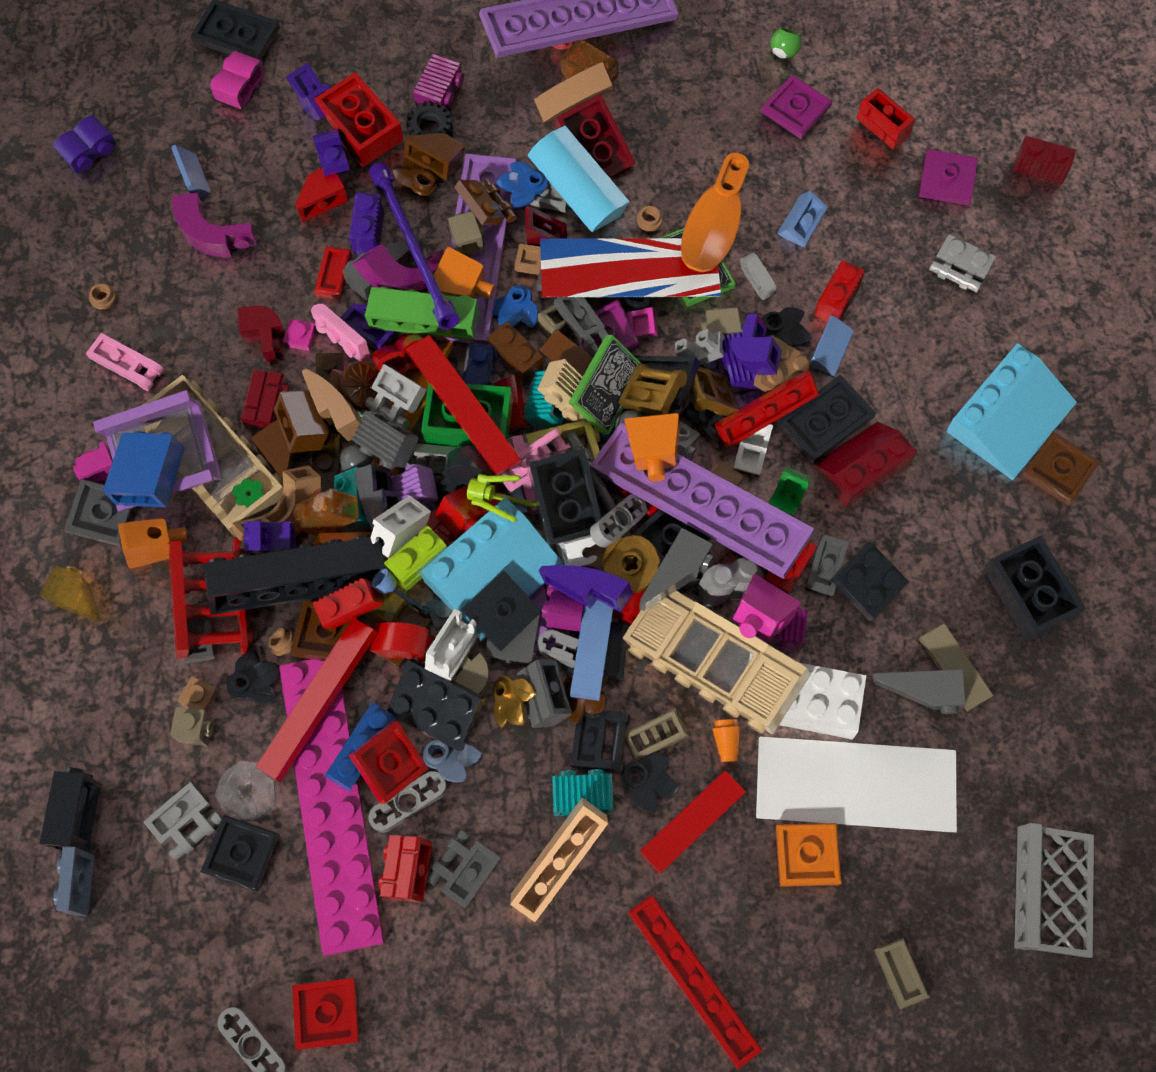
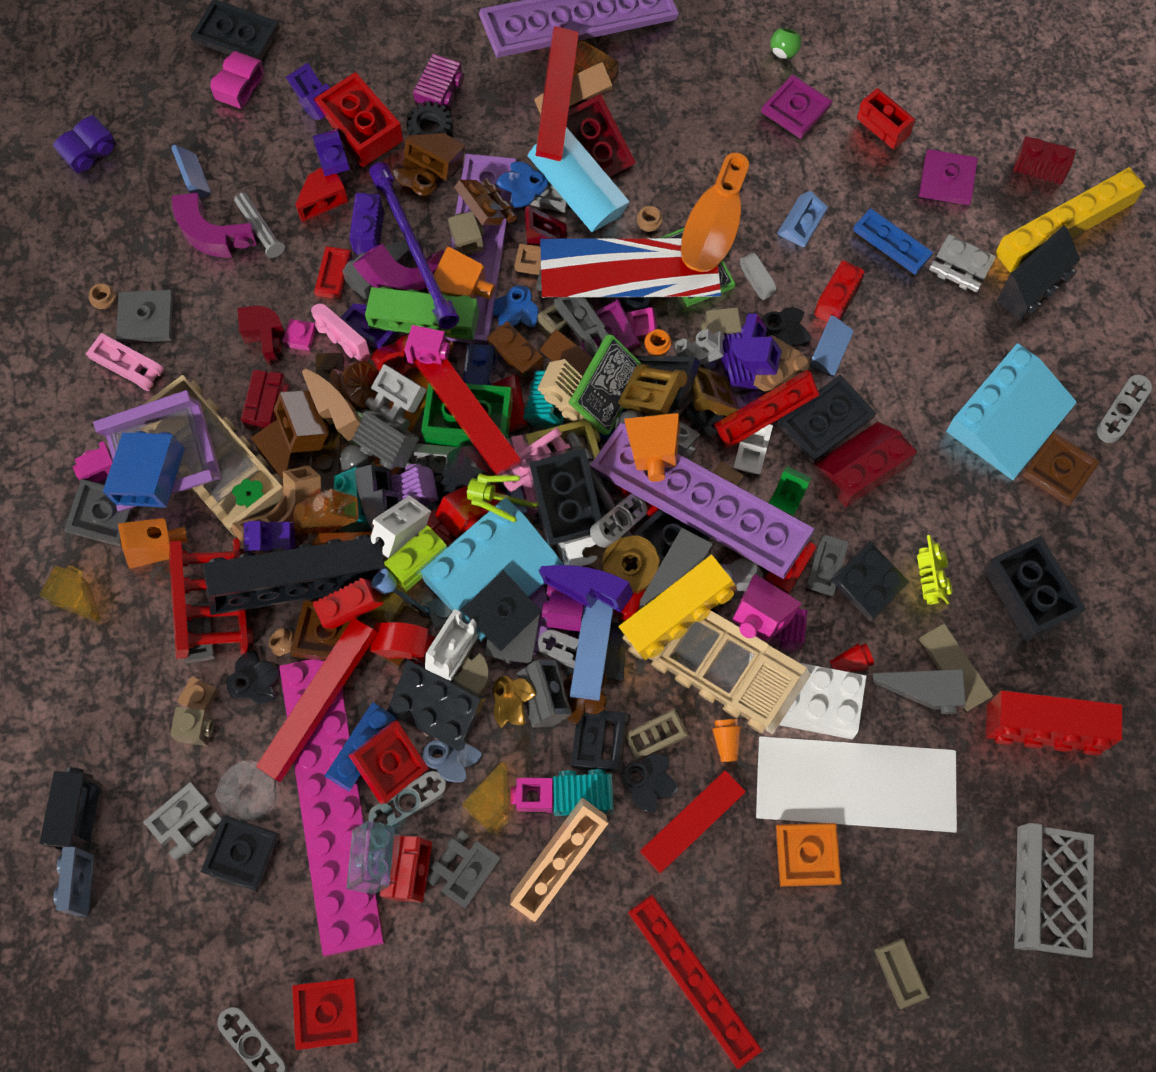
(144, 316): none -> dark grey plate
(273, 246): none -> light grey axle
(370, 857): none -> clear light blue brick
(426, 345): none -> dark pink brick
(490, 800): none -> clear yellow slope
(541, 786): none -> dark pink brick
(557, 94): none -> red tile
(657, 343): none -> orange cone
(678, 608): none -> yellow brick
(854, 659): none -> red cone
(892, 241): none -> blue plate
(932, 562): none -> neon yellow hinge
(1040, 275): none -> black slope
(1053, 722): none -> red brick
(1076, 215): none -> yellow brick
(1134, 404): none -> light grey beam

